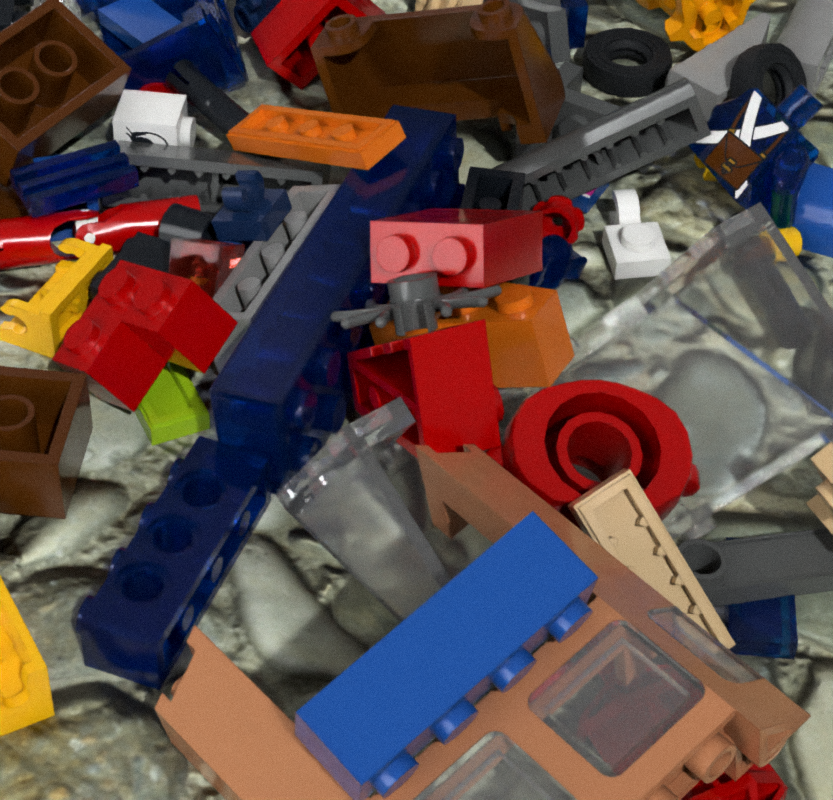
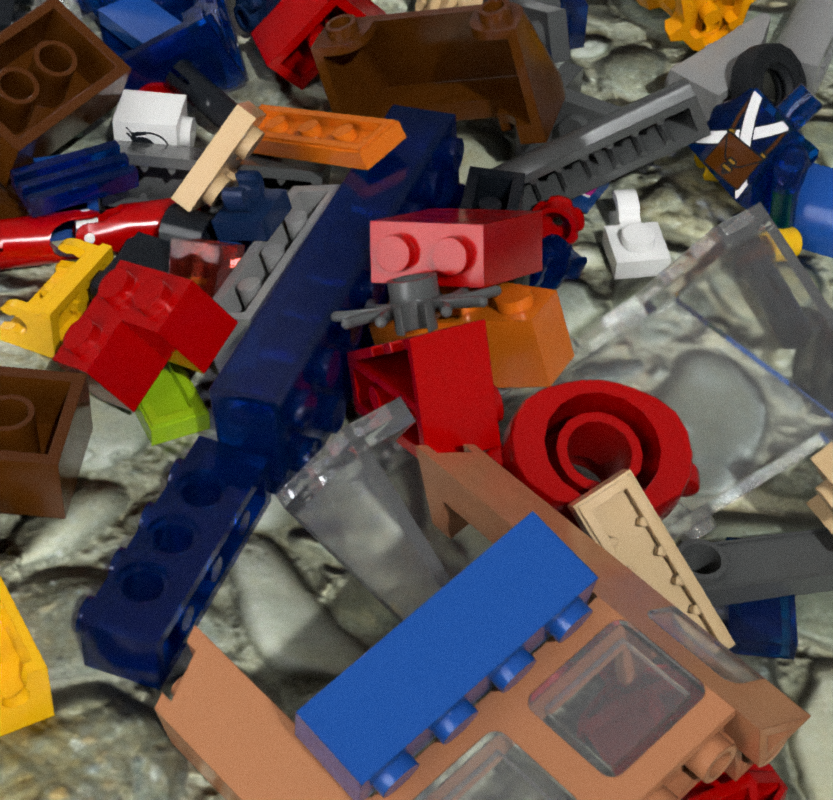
(221, 158): none -> tan plate
(623, 79): black tyre -> none

